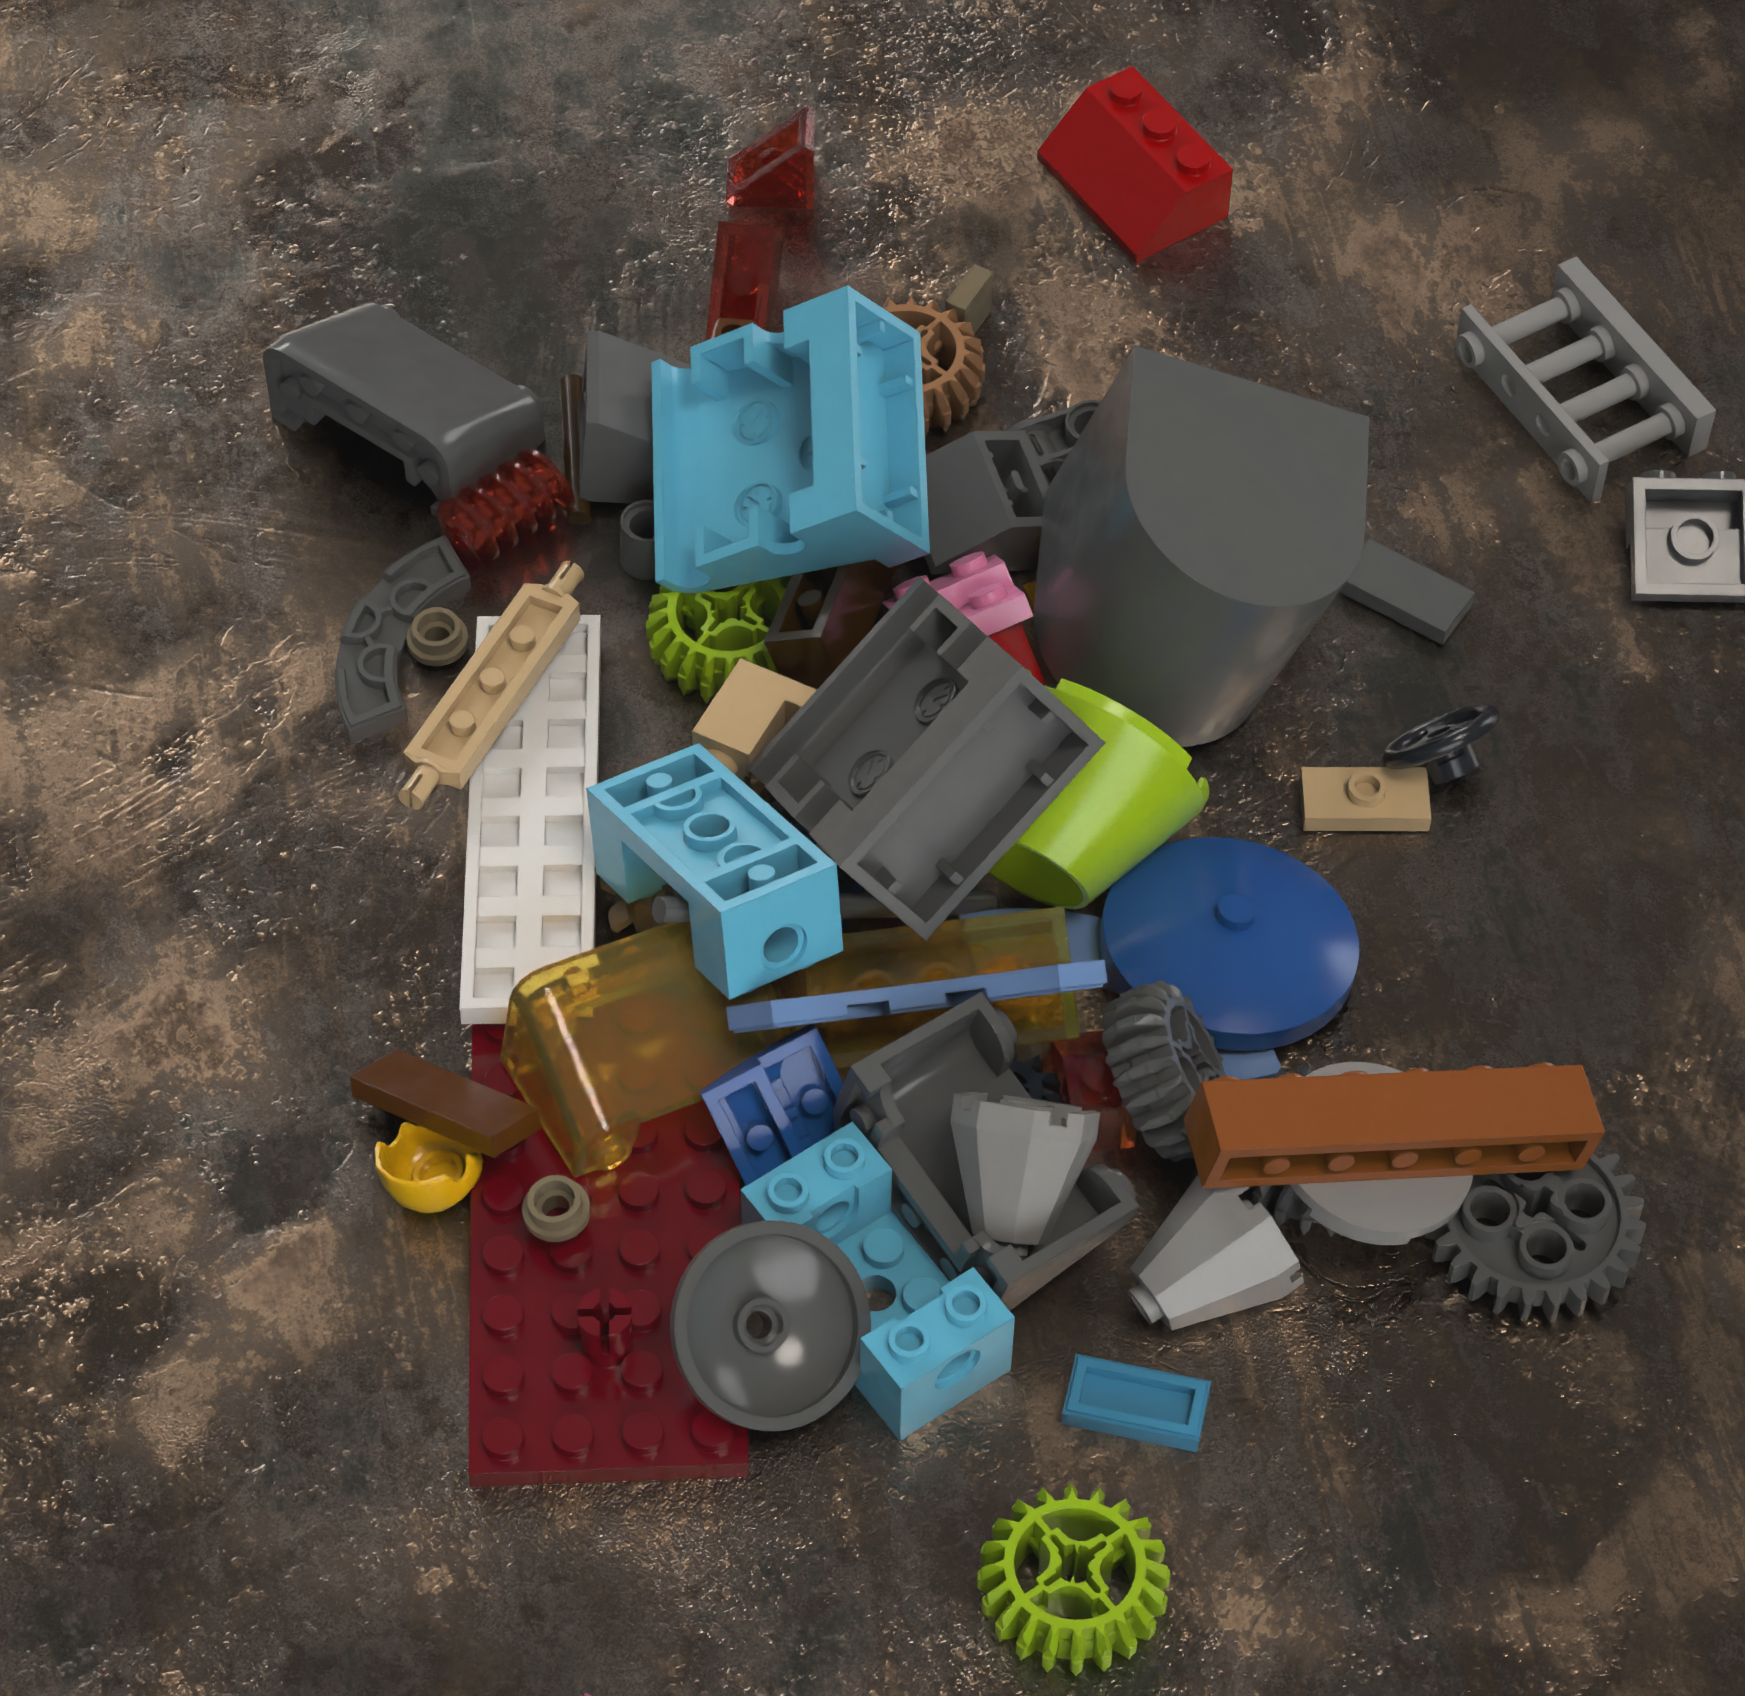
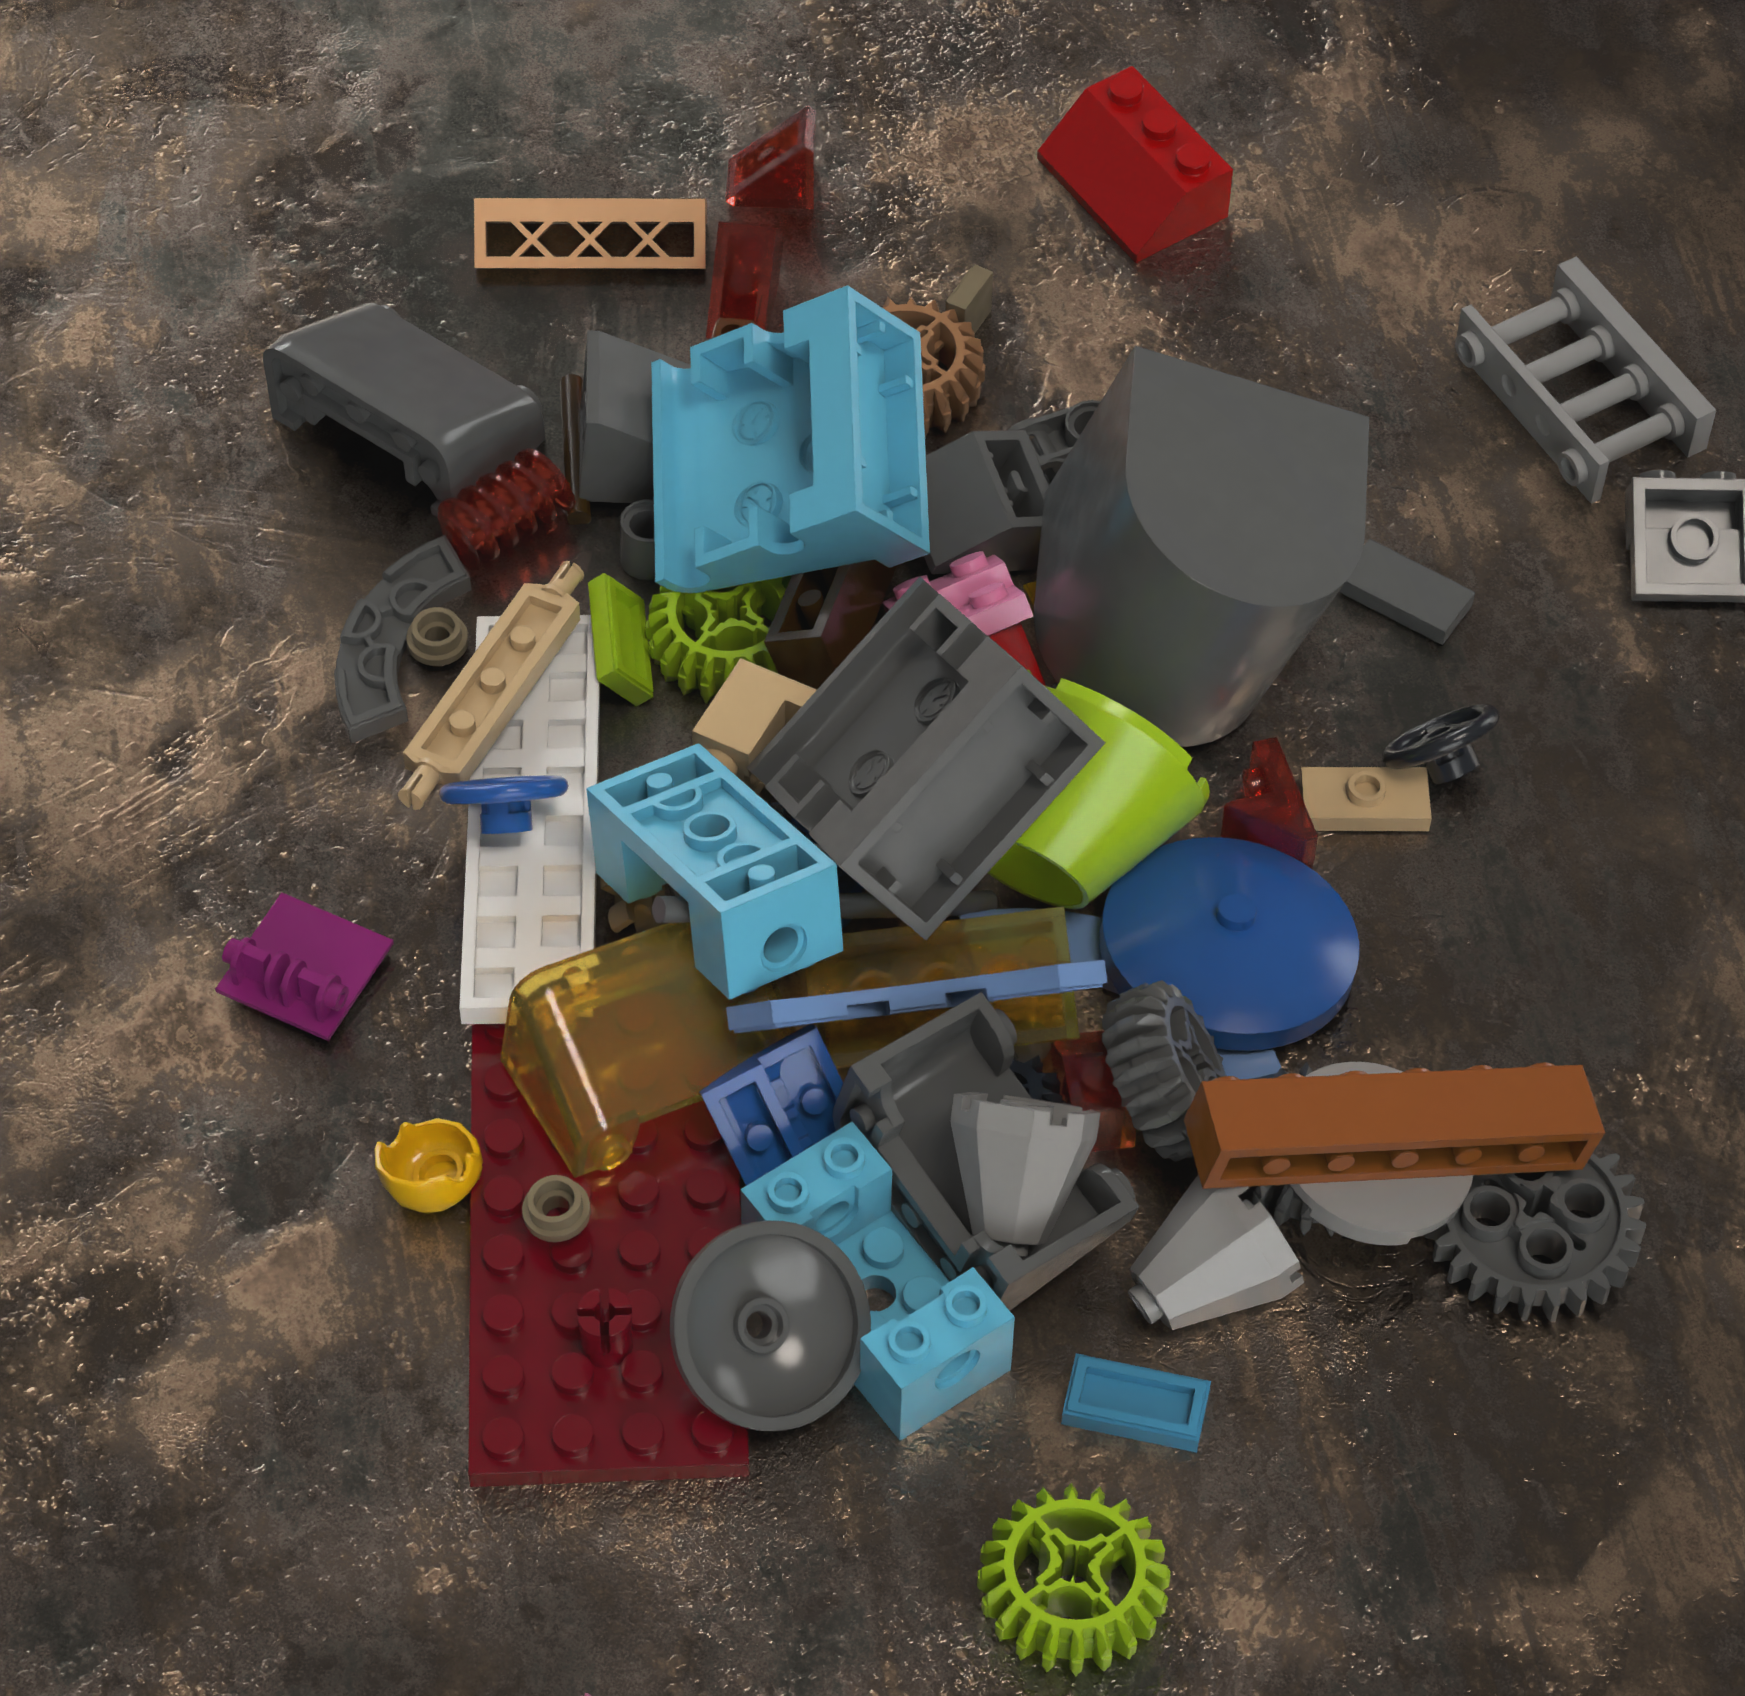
(302, 966): none -> magenta hinge
(445, 1103): reddish brown tile -> none
(504, 799): none -> blue piece
(589, 211): none -> light nougat fence
(620, 639): none -> lime tile
(1272, 807): none -> clear red slope

